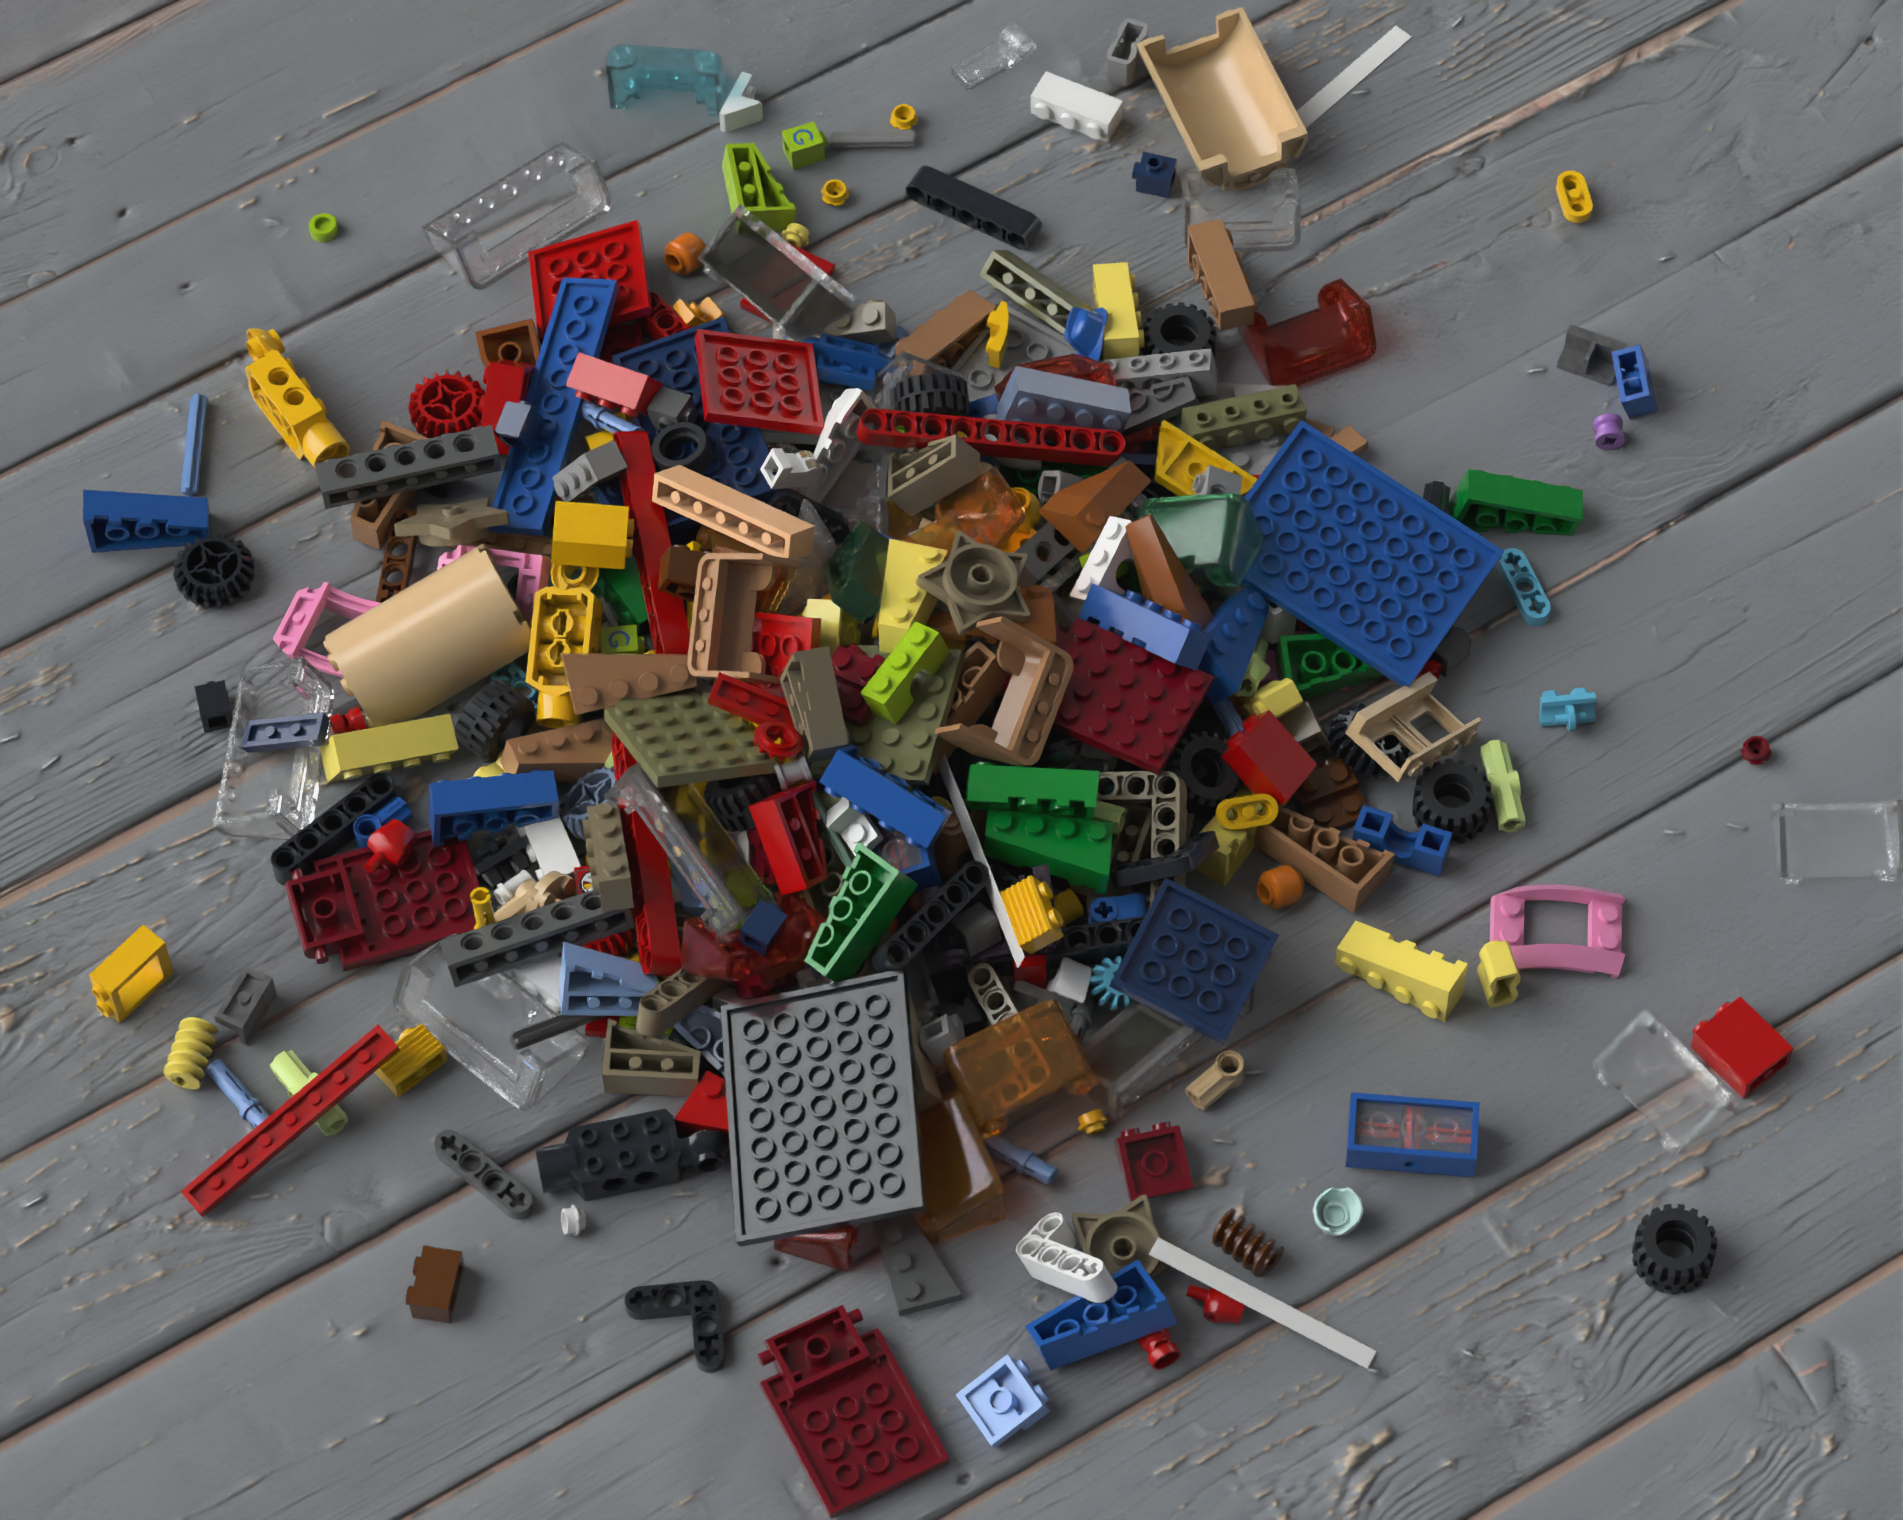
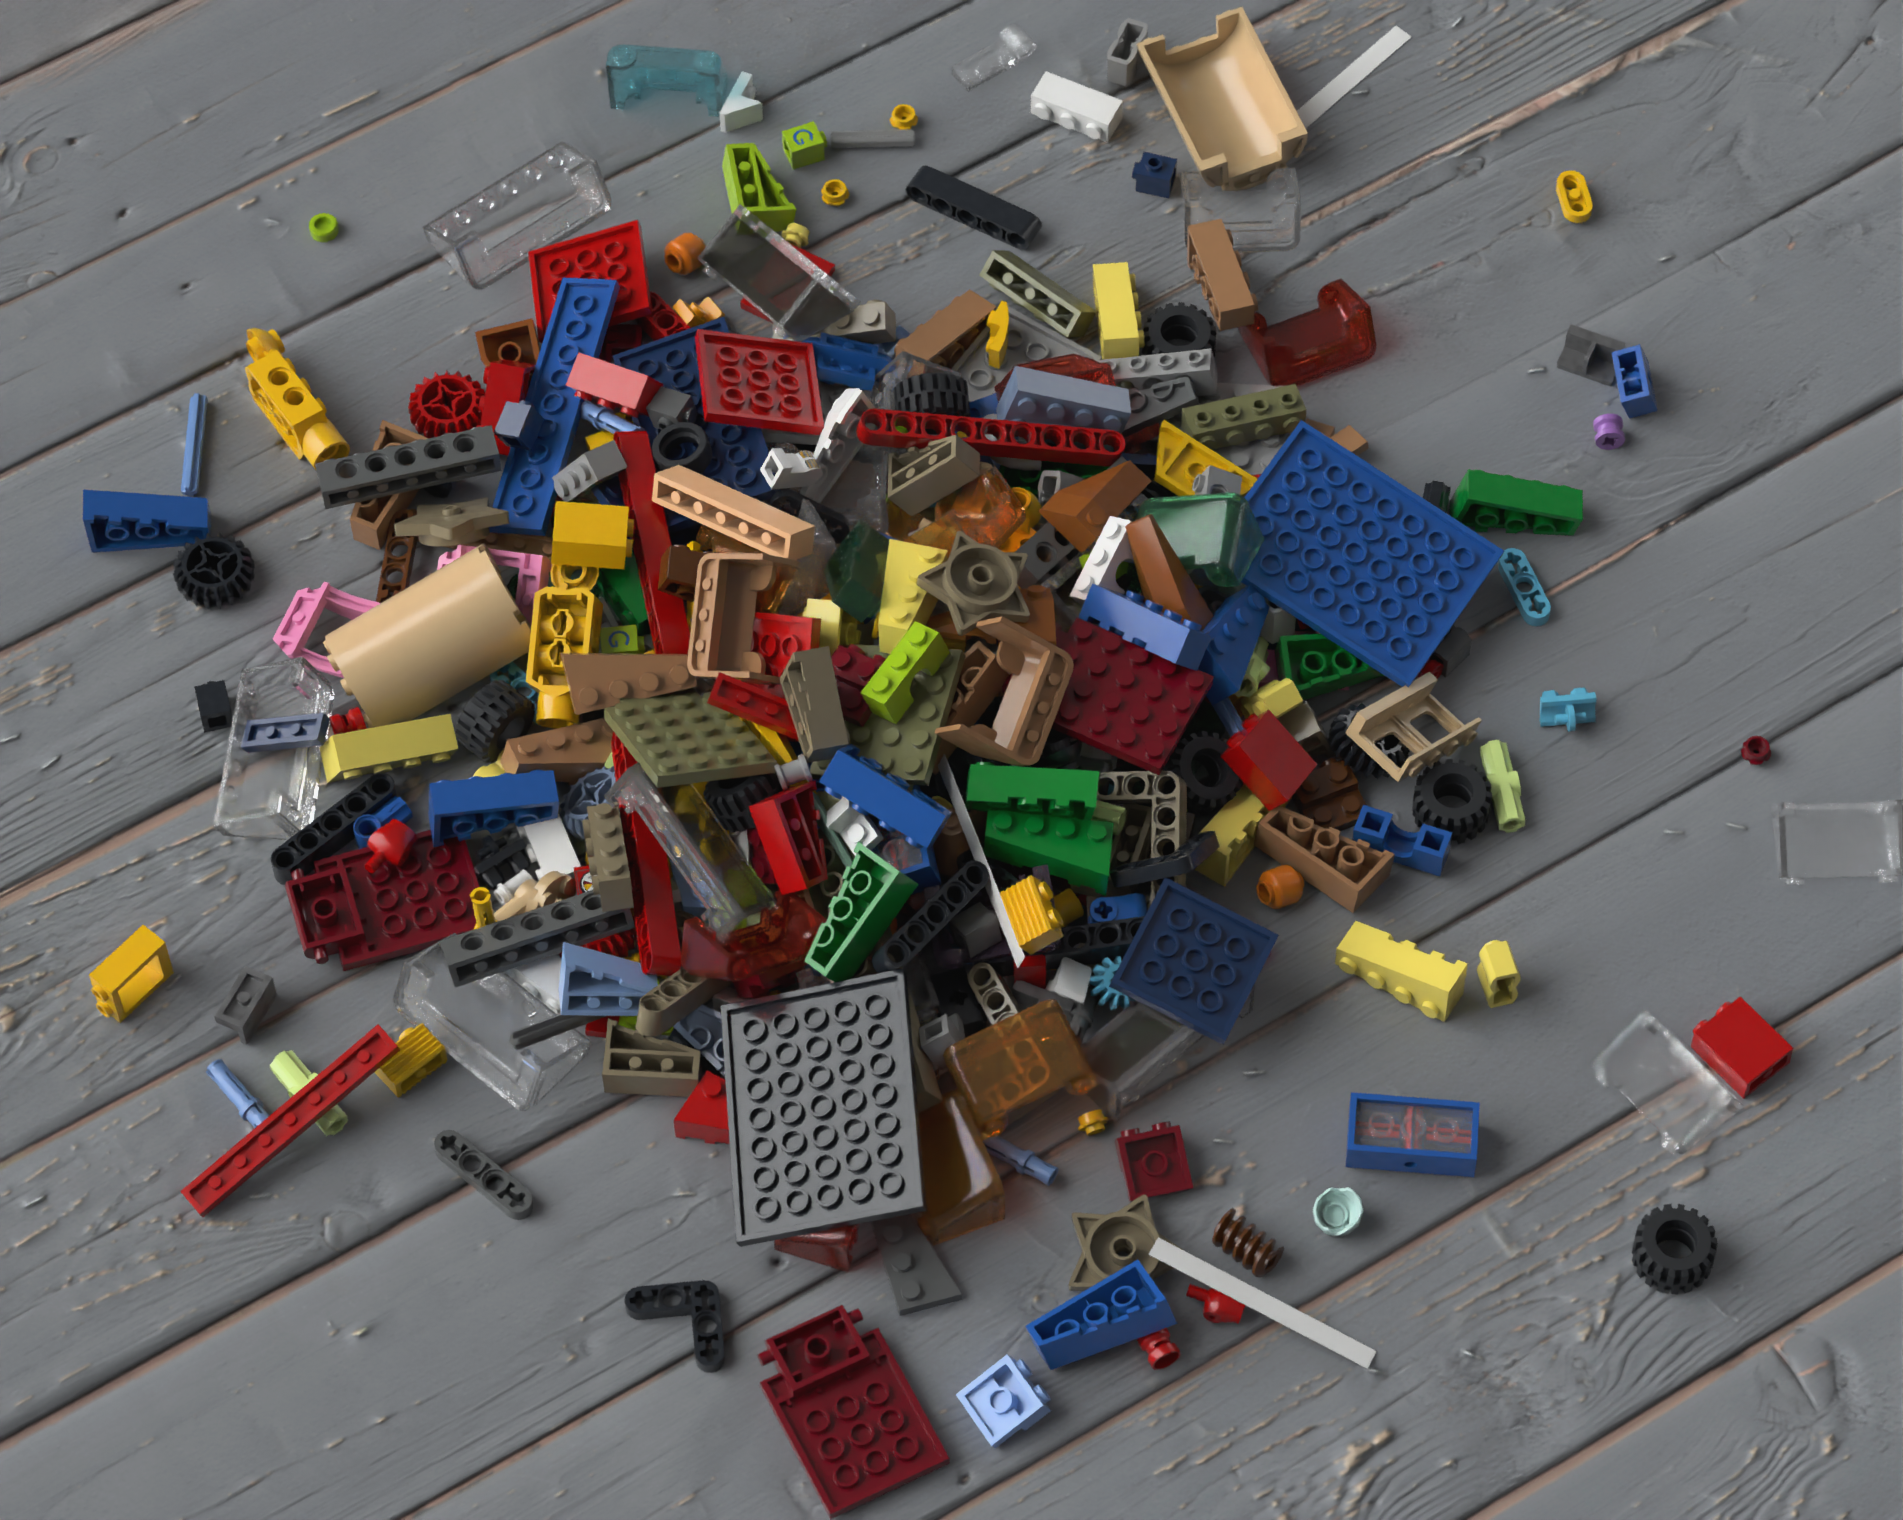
(189, 1052): light yellow piece -> none
(436, 1284): reddish brown brick -> none
(573, 1220): white plate -> none
(627, 1155): black brick -> none
(763, 927): dark blue brick -> none
(769, 732): red gear -> none
(1051, 1258): white beam -> none
(1086, 331): blue piece -> none
(1215, 1081): tan piece -> none
(1245, 811): yellow plate -> none
(1604, 929): bright pink wedge -> none

